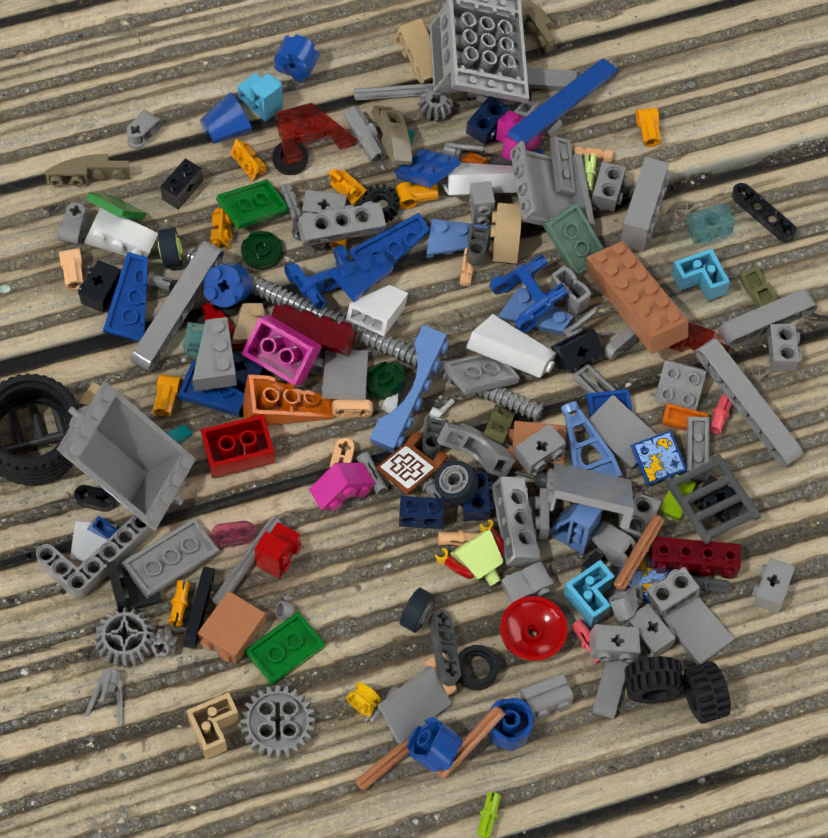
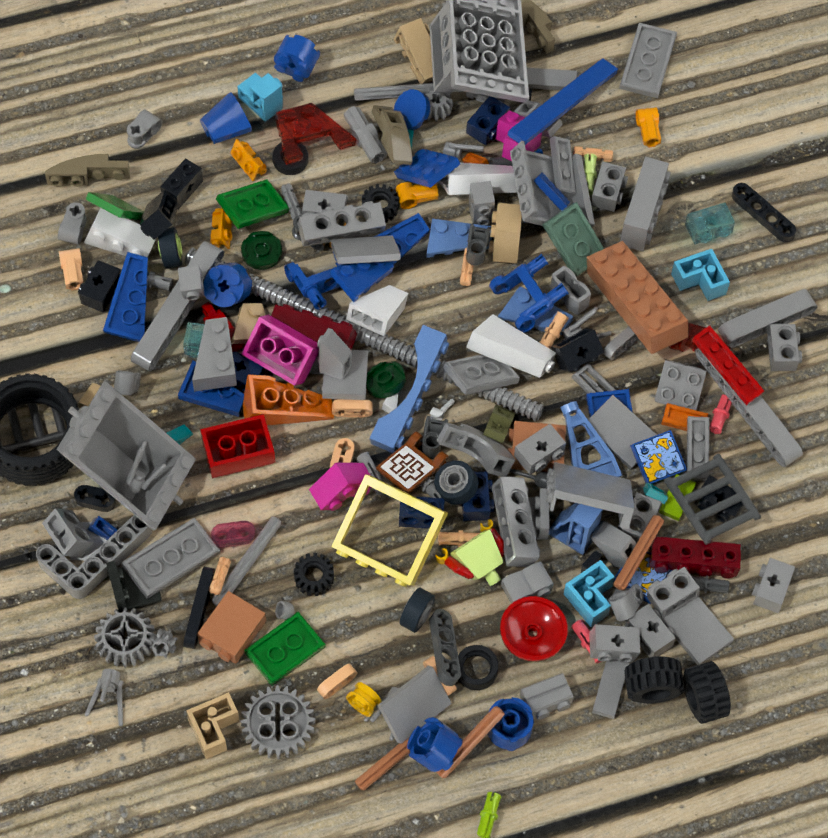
(67, 532): none -> light grey brick
(127, 382): none -> light grey piece
(136, 478): none -> light grey plant
(158, 215): none -> black brick
(167, 390): light orange piece -> none
(179, 603): light orange pin -> none
(191, 282): none -> light grey brick
(219, 575): none -> light nougat axle
(277, 549): red brick -> none
(313, 562): none -> black tyre
(334, 355): none -> light grey slope
(337, 681): none -> light nougat beam
(346, 185): light orange hinge -> none
(365, 249): none -> light grey tile
(382, 569): none -> light yellow window
(413, 107): none -> blue tile
(551, 191): none -> blue tile
(554, 329): none -> light nougat pin
(648, 60): none -> light grey tile
(655, 493): none -> teal tile
(728, 365): none -> red plate
(756, 287): olive slope -> none

